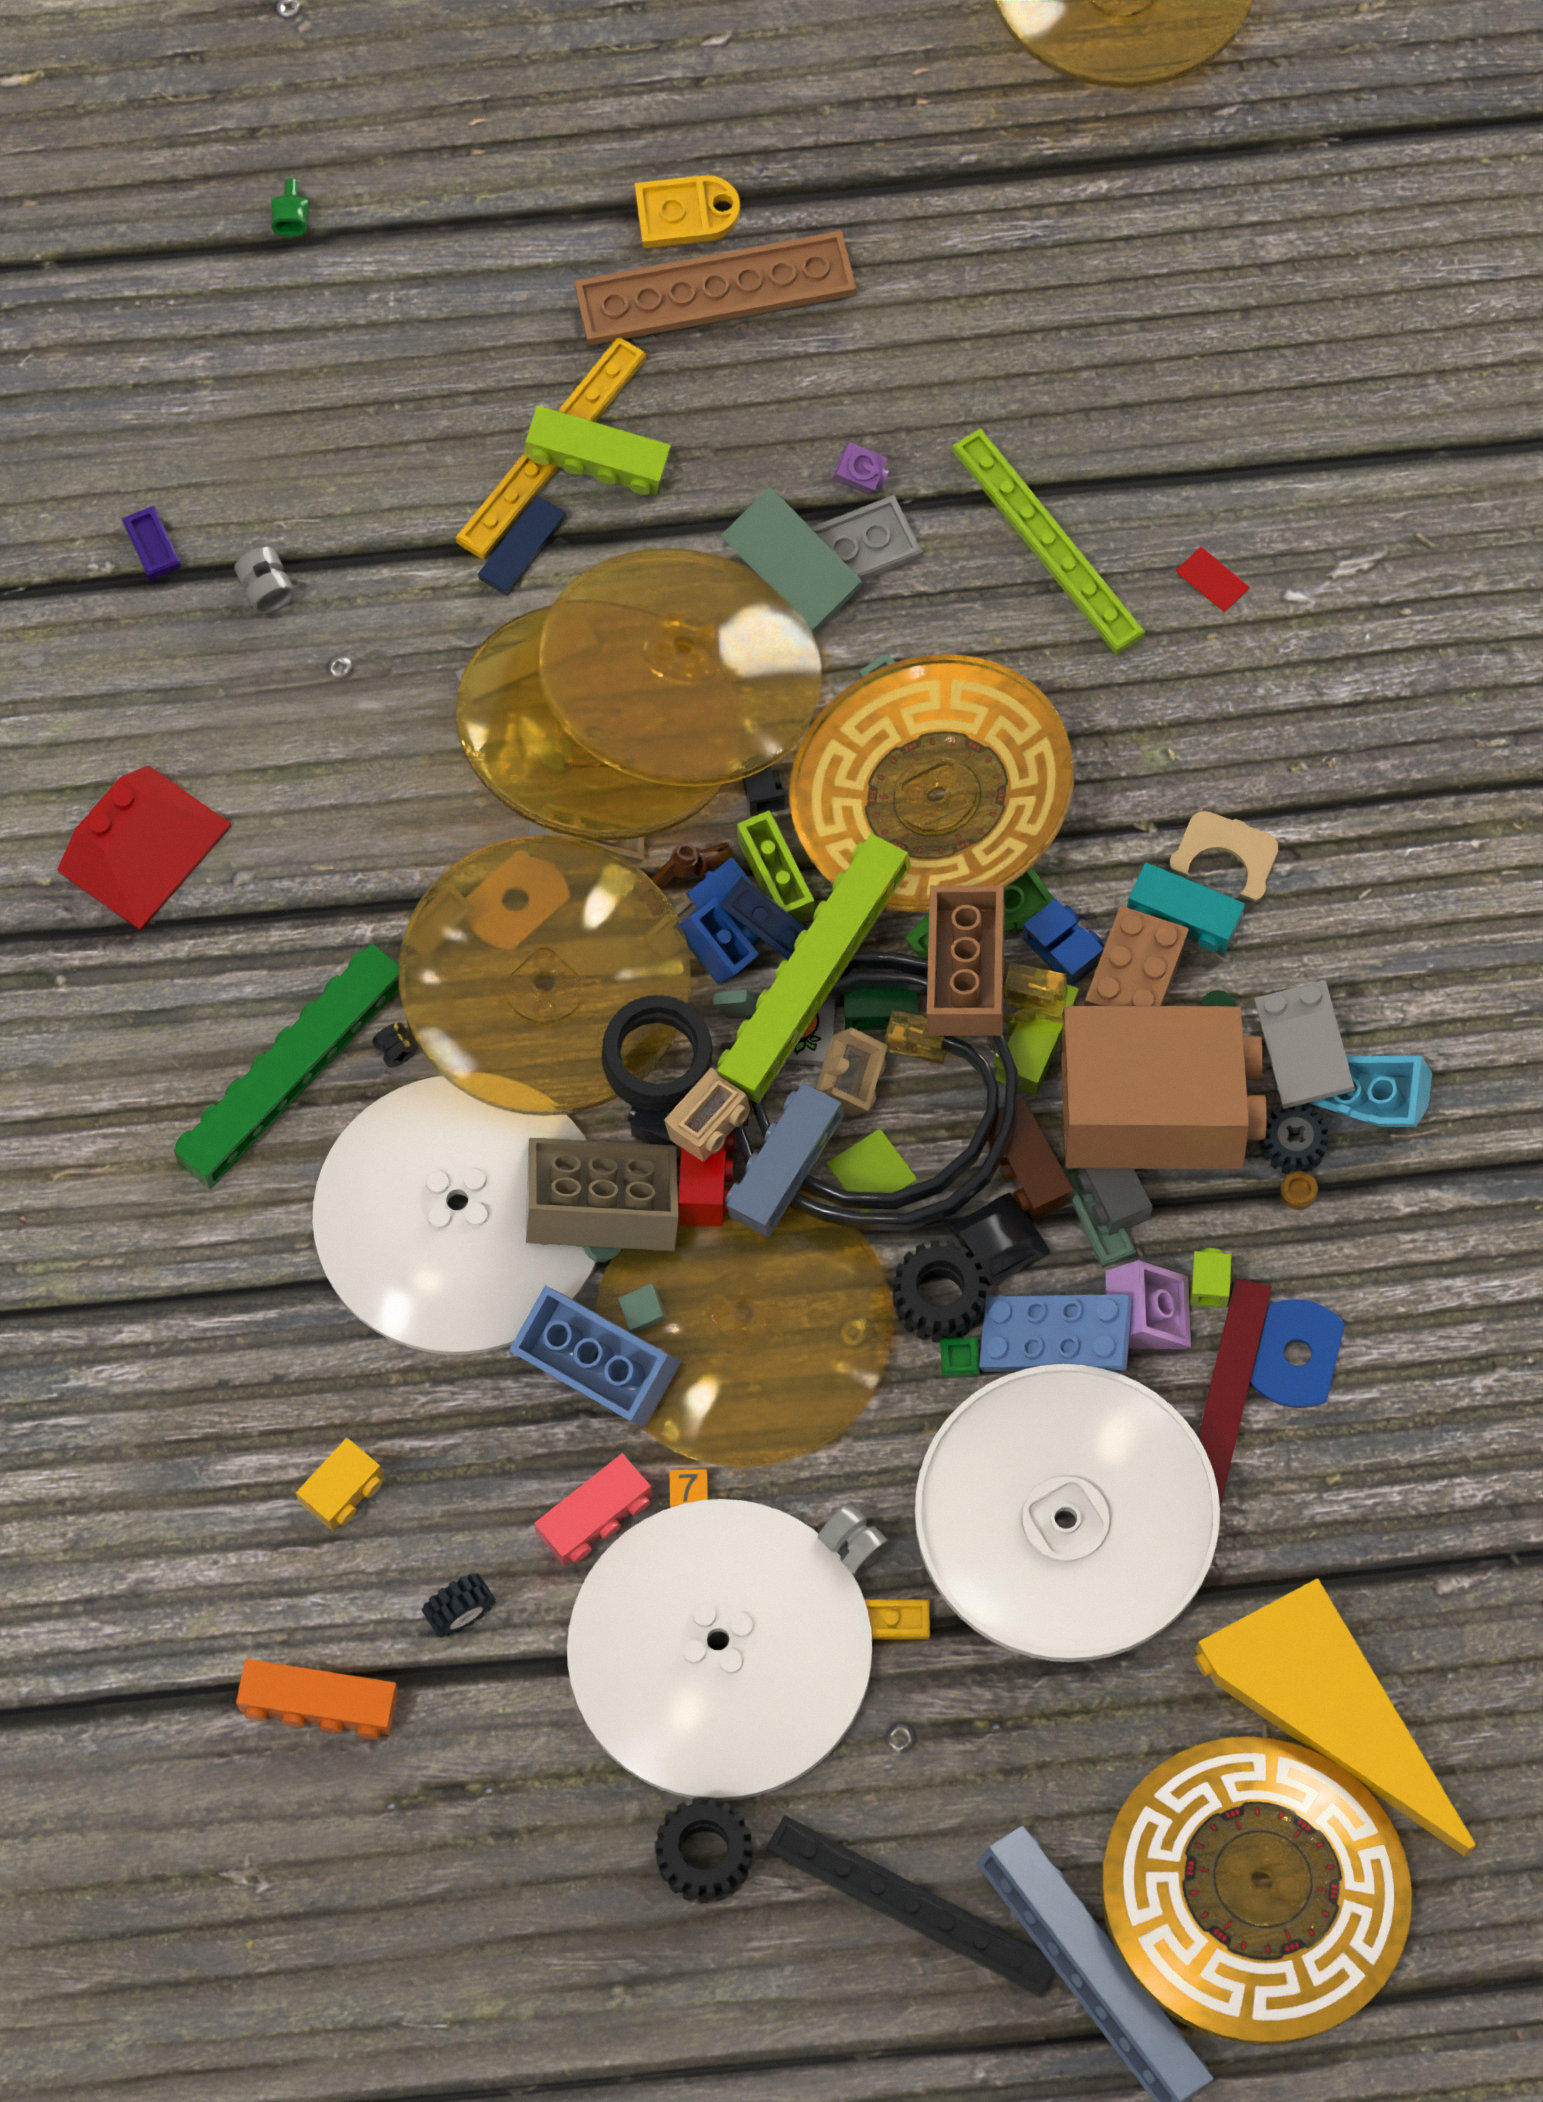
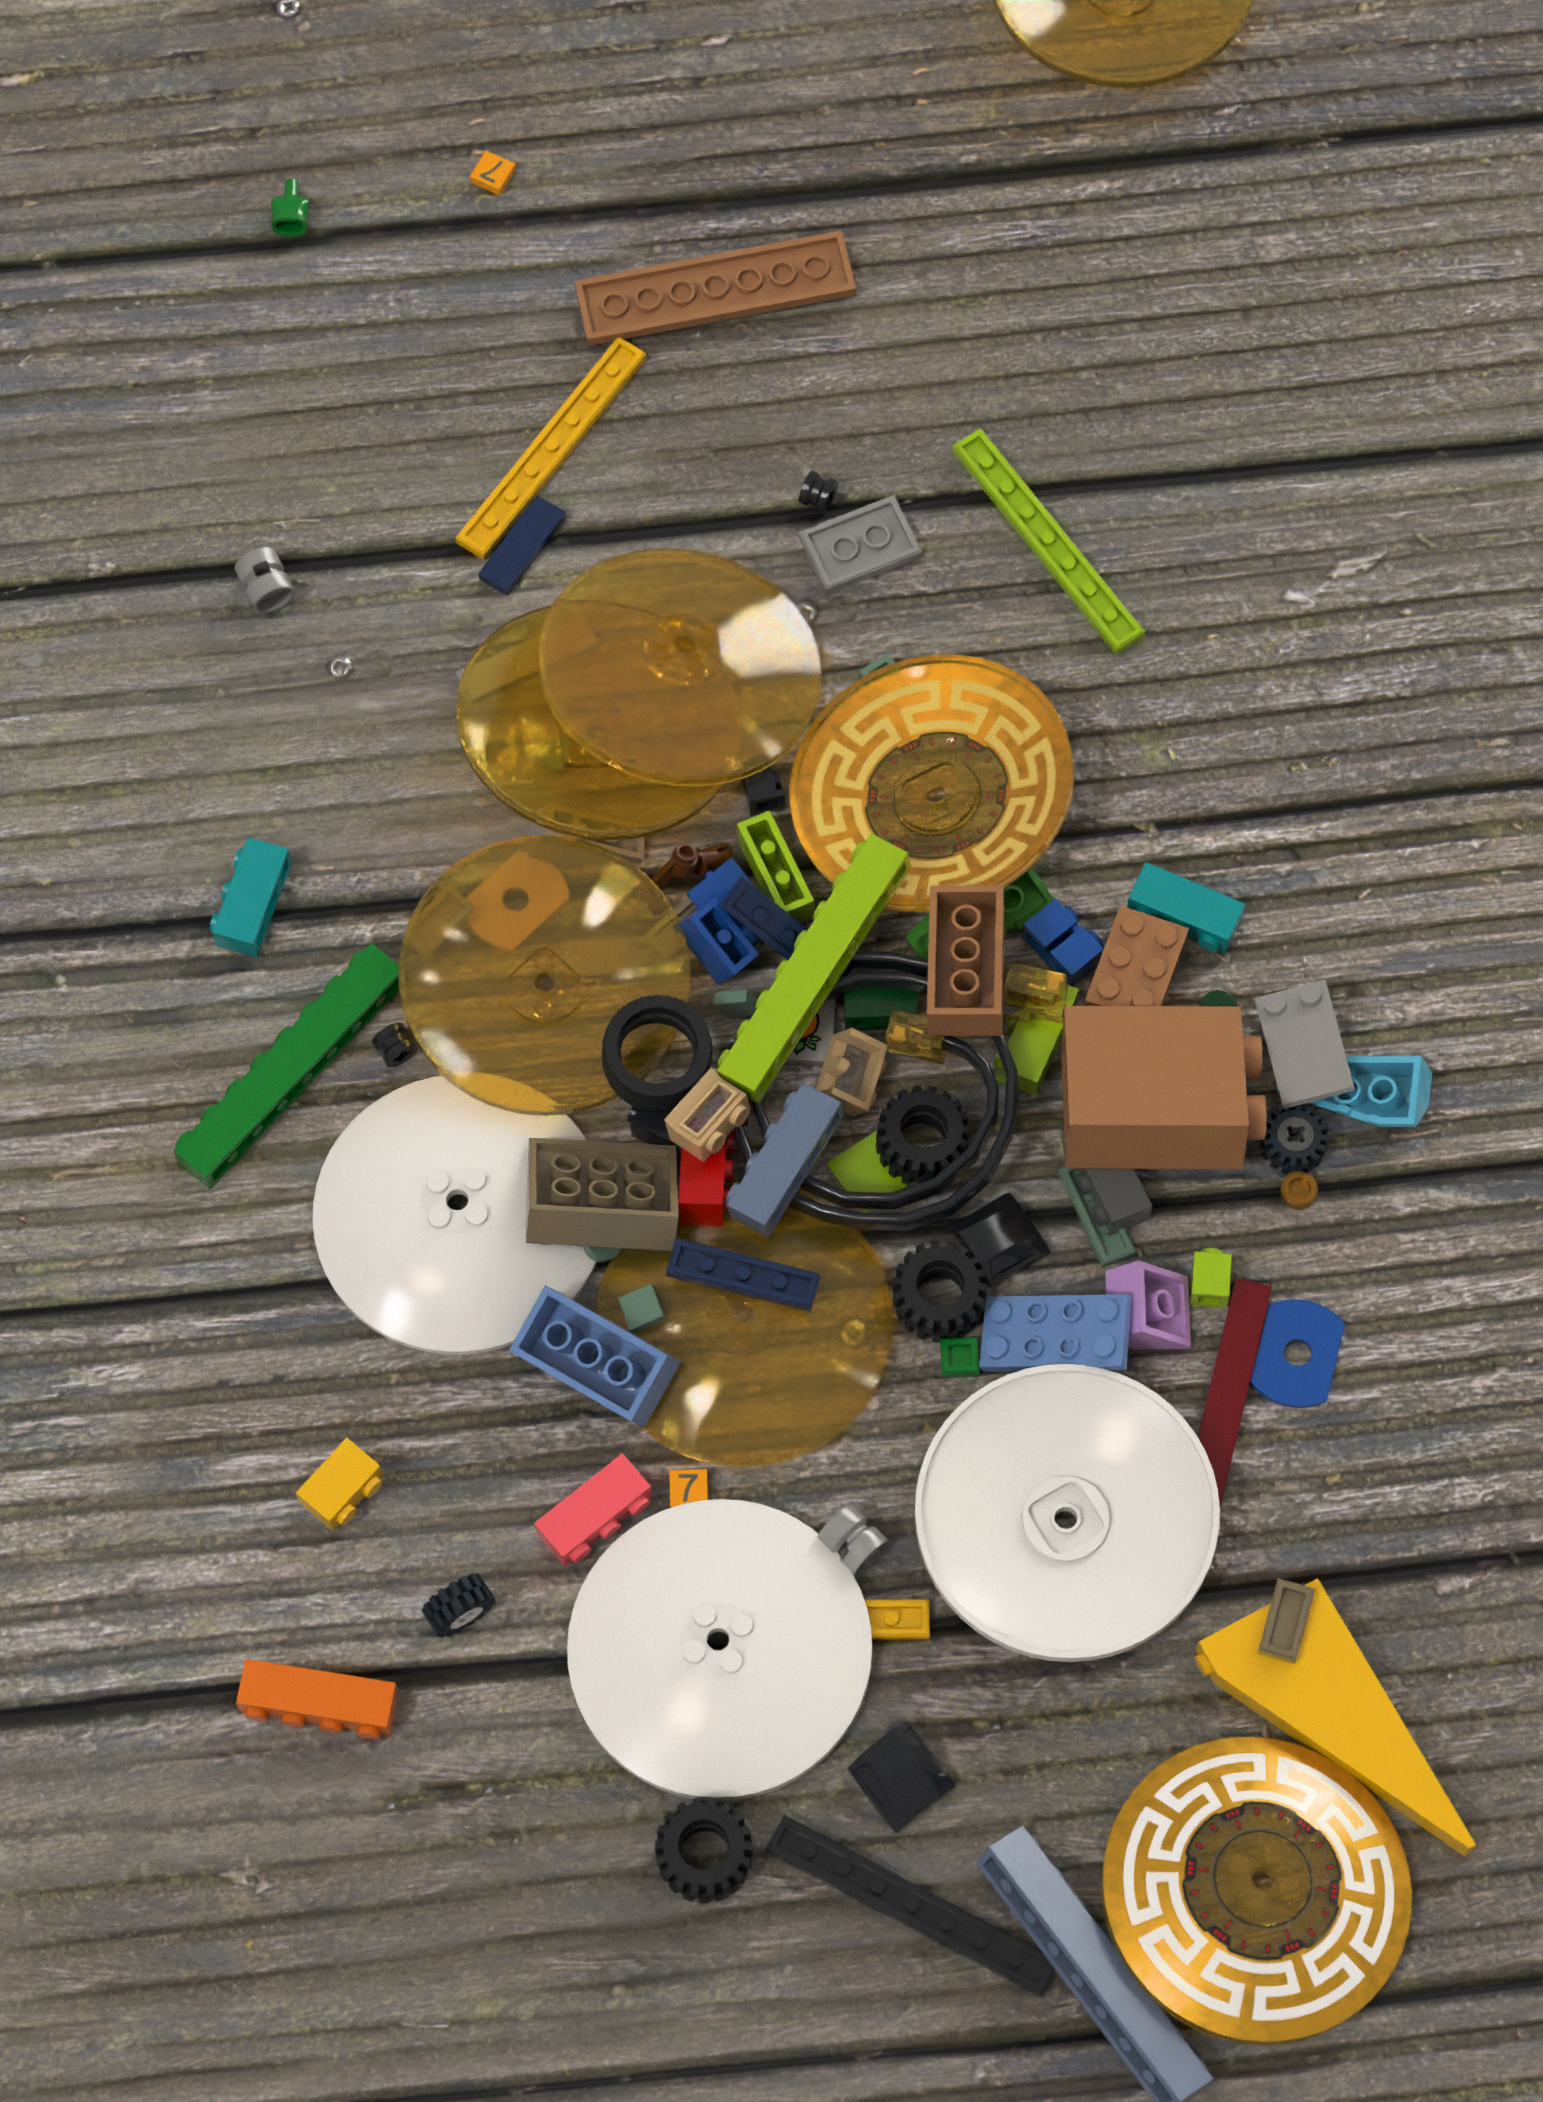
(140, 844): red slope -> none
(151, 543): dark purple tile -> none
(250, 897): none -> teal brick
(492, 173): none -> light orange tile
(596, 451): lime brick -> none
(684, 210): yellow tile -> none
(743, 1275): none -> dark blue tile
(792, 559): sand green tile -> none
(818, 491): none -> black wheel
(860, 469): medium lavender brick -> none
(900, 1776): none -> black slope
(927, 1109): none -> black tyre
(1032, 1166): reddish brown brick -> none
(1212, 579): red sticker -> none
(1213, 832): tan piece -> none
(1286, 1620): none -> dark tan tile

